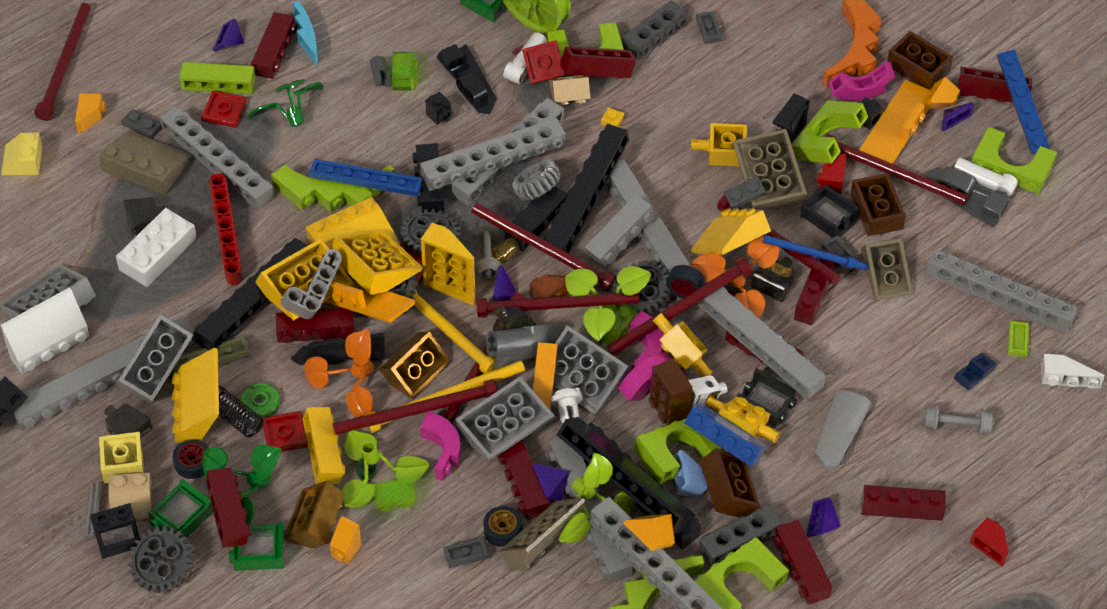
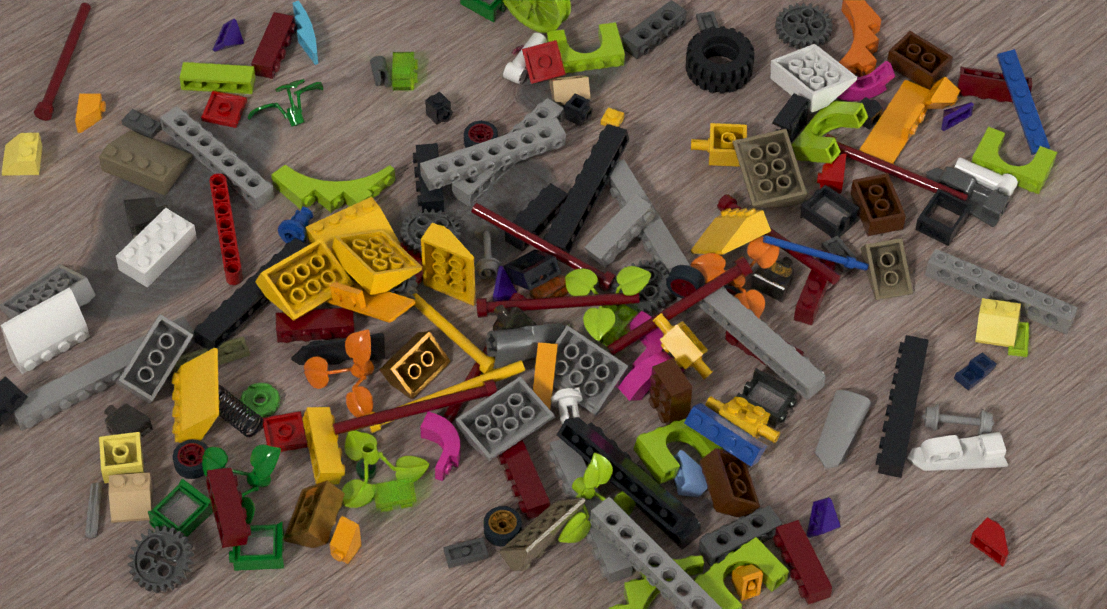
(115, 530): black window -> none
(295, 226): none -> blue piece
(317, 283): light grey beam -> none
(366, 177): blue plate -> none
(468, 77): black panel -> none
(479, 132): none -> wheel
(505, 250): clear yellow brick -> none
(535, 264): none -> black window
(536, 179): light grey gear -> none
(552, 481): dark purple slope -> none
(578, 109): none -> black brick
(597, 62): dark red brick -> none
(653, 530): light orange slope -> none
(704, 388): white torso -> none
(723, 43): none -> black tyre
(744, 193): dark grey plate -> none
(747, 581): none -> light orange slope
(803, 26): none -> dark grey gear
(812, 75): none -> white slope
(903, 406): none -> black brick
(903, 502): dark red brick -> none
(936, 229): none -> black window
(956, 453): none -> white panel
(998, 322): none -> light yellow slope
(1068, 372): white slope -> none

